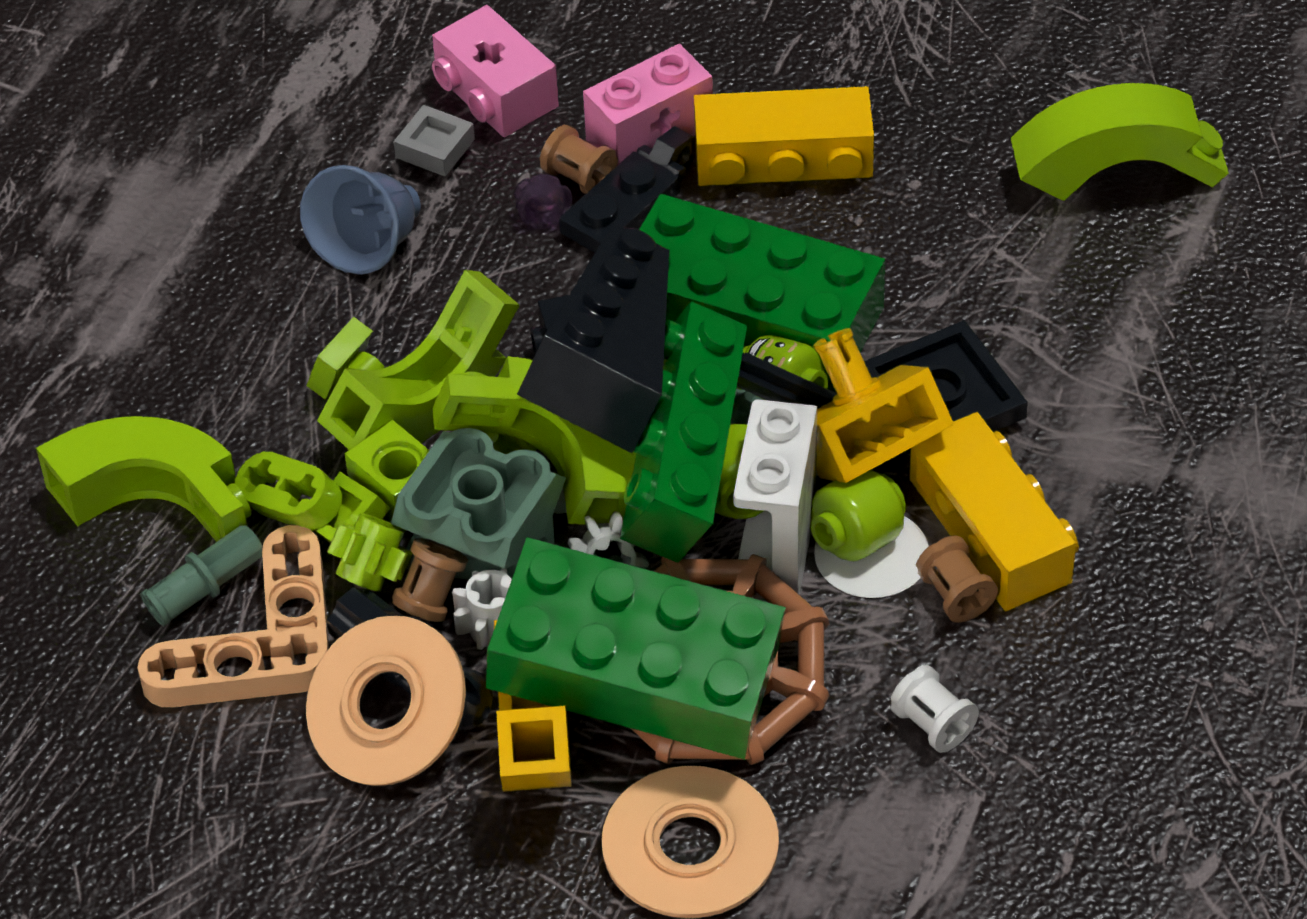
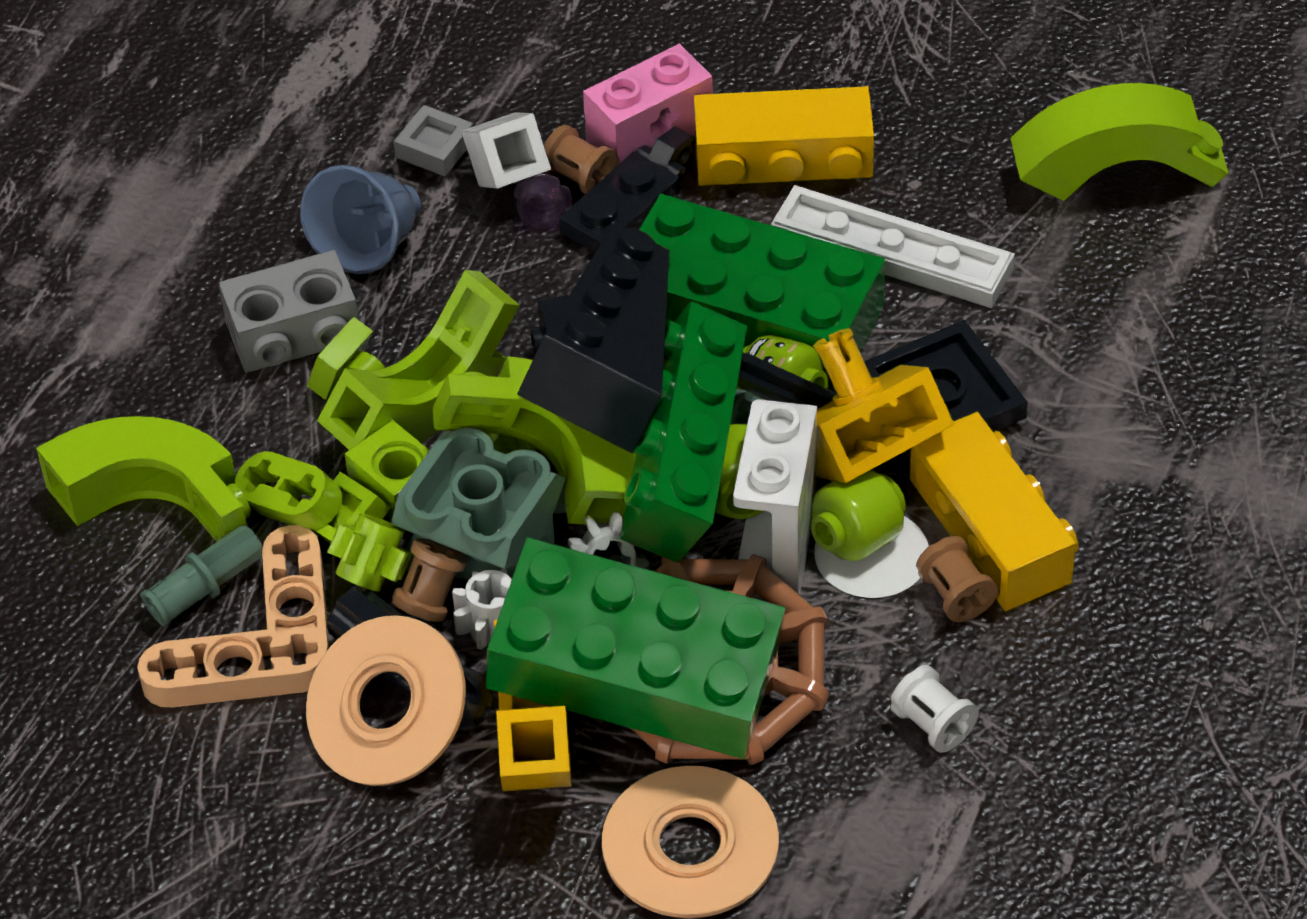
(287, 310): none -> light grey brick
(495, 71): bright pink brick -> none
(506, 150): none -> white brick
(909, 248): none -> white tile

